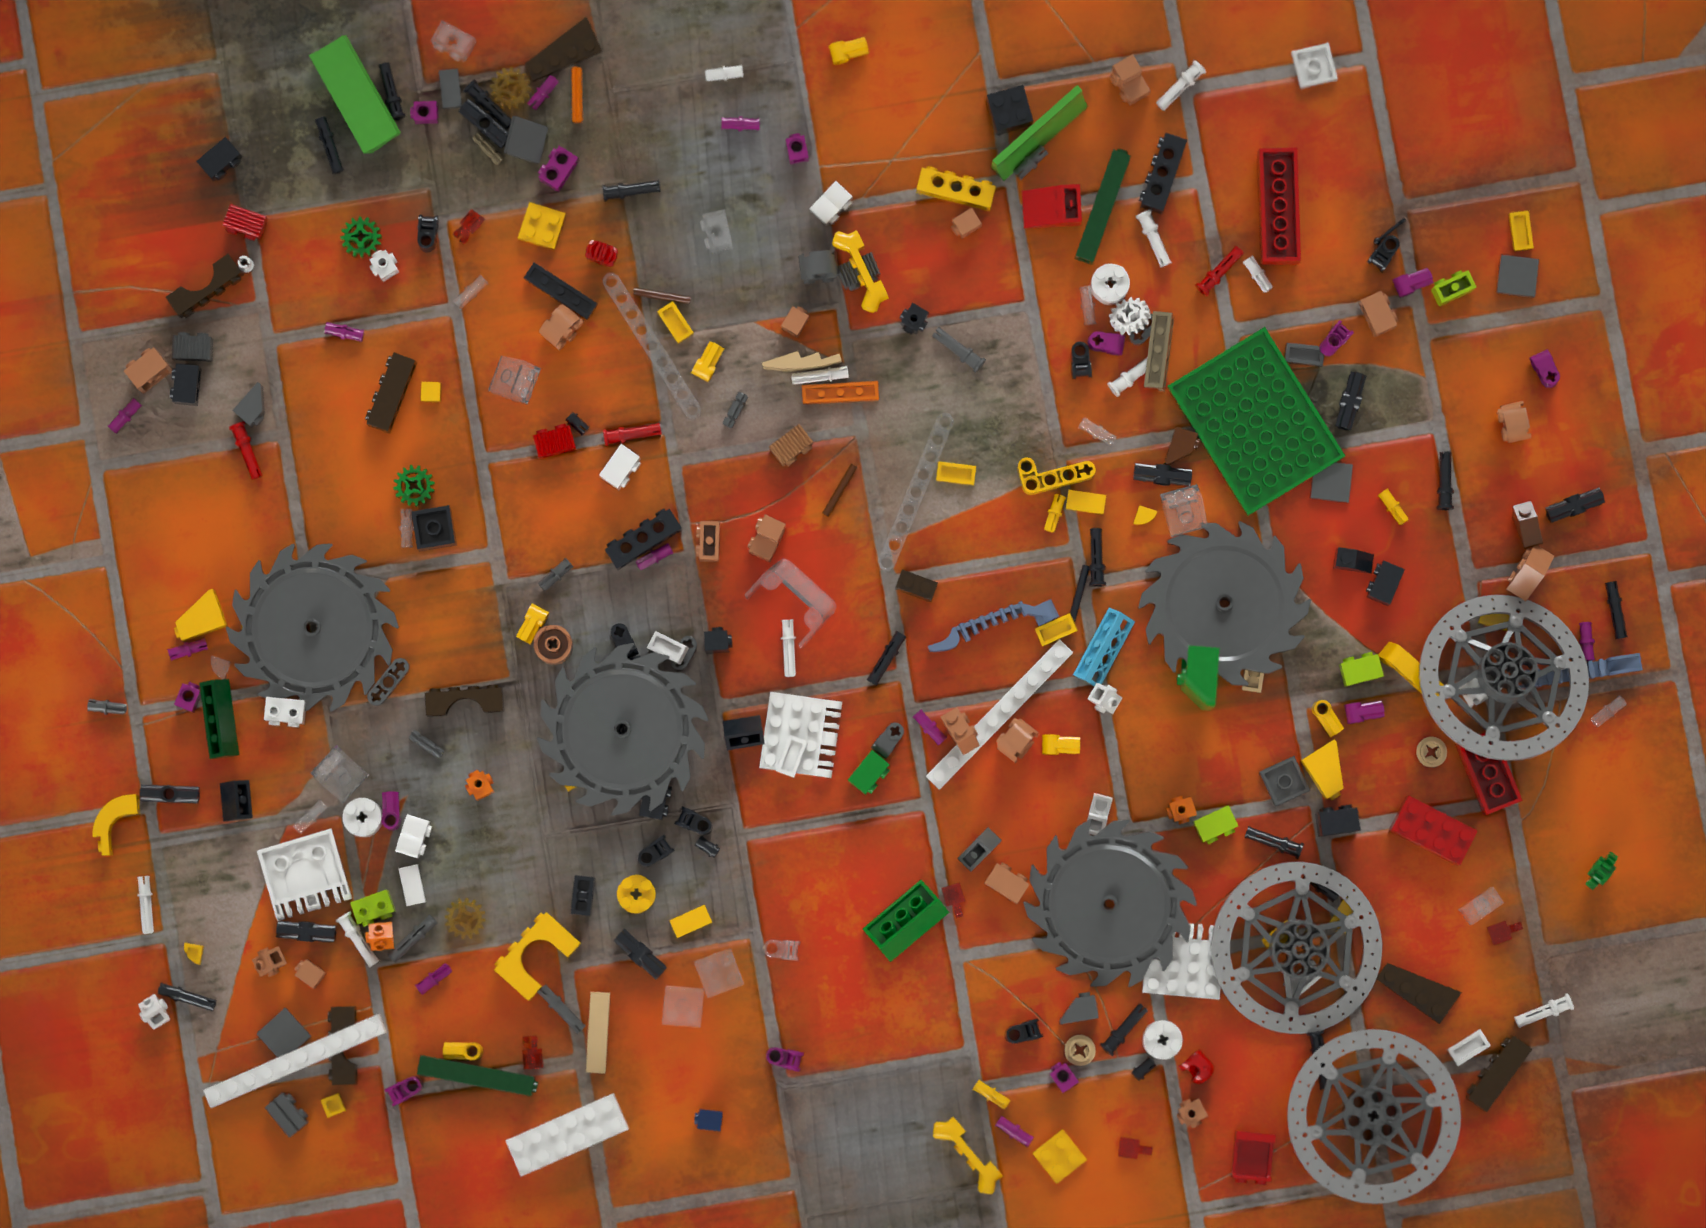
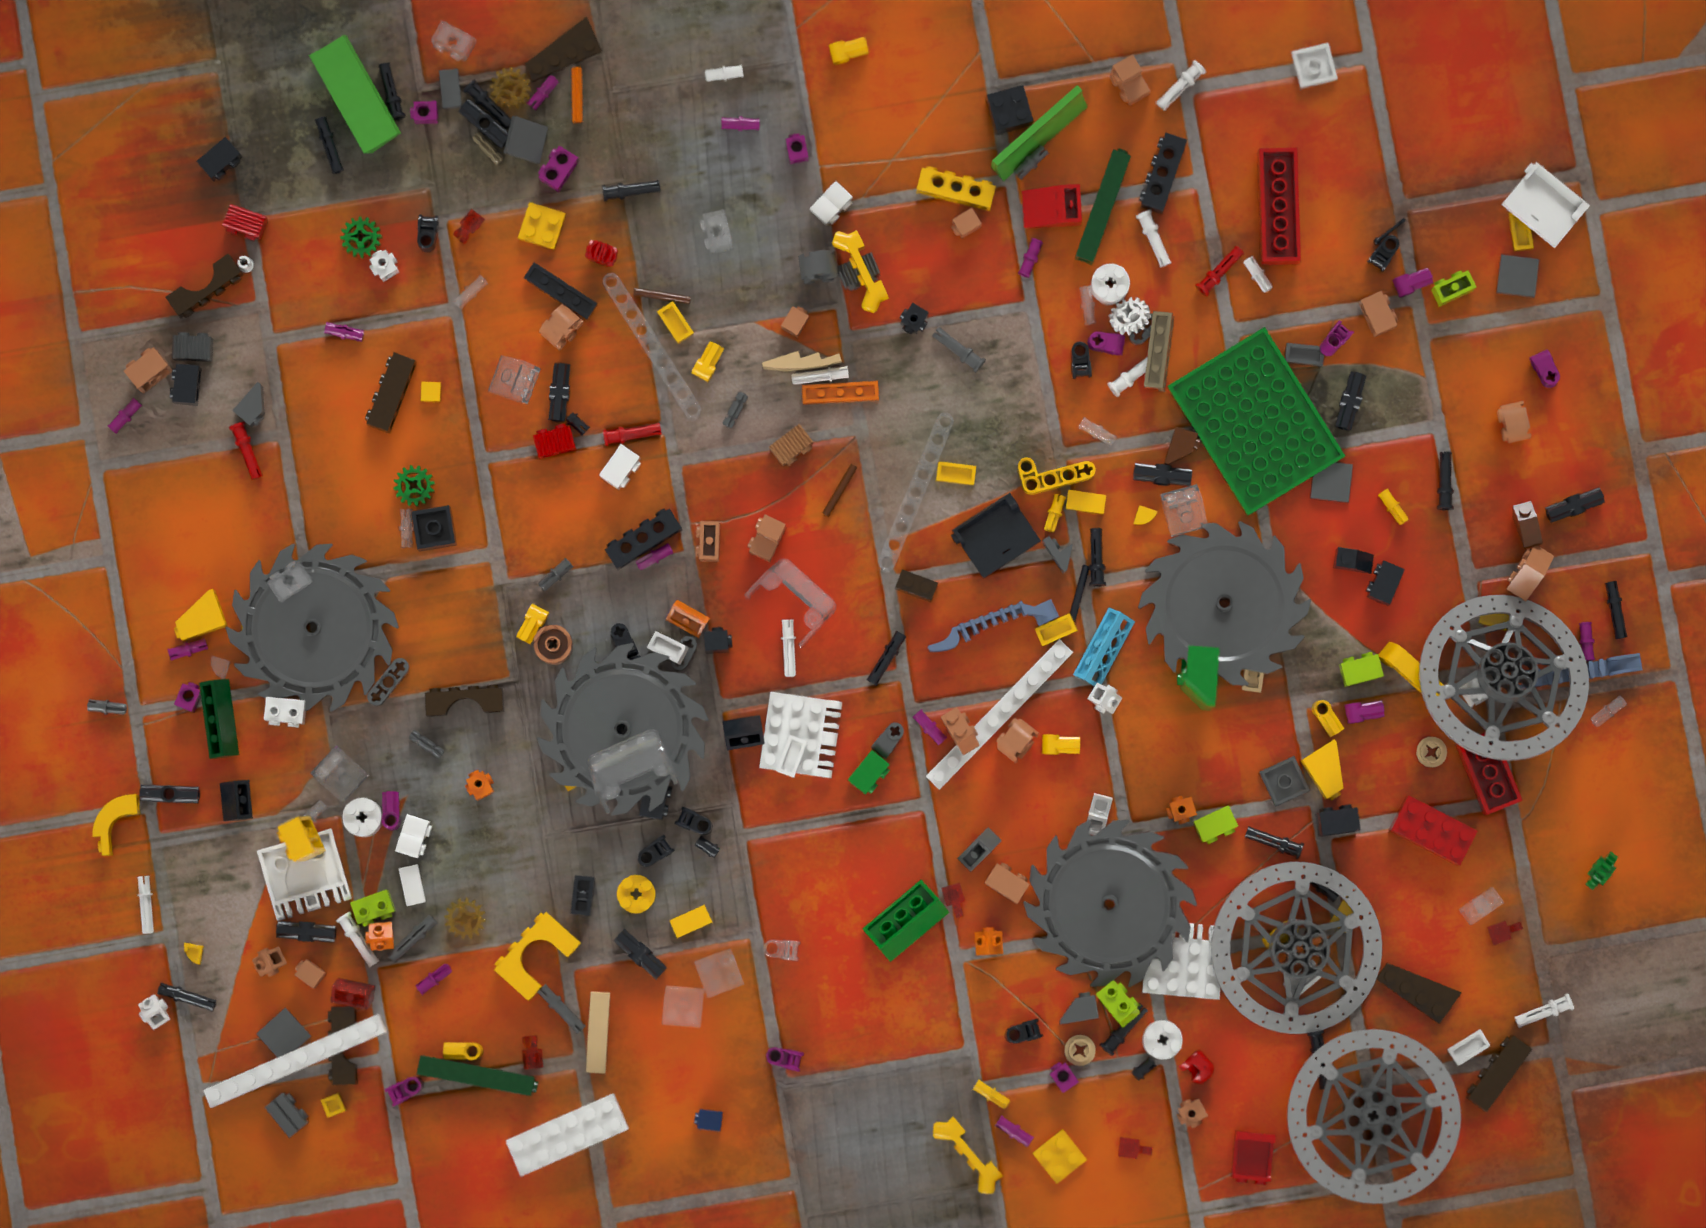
(300, 581): none -> clear brick
(300, 839): none -> yellow brick
(352, 993): none -> clear red brick
(559, 392): none -> black piece
(628, 761): none -> clear windscreen
(687, 618): none -> orange slope
(988, 942): none -> orange brick
(994, 532): none -> black door
(1030, 258): none -> magenta pin
(1060, 557): none -> dark grey slope
(1118, 1003): none -> lime brick
(1545, 204): none -> white door

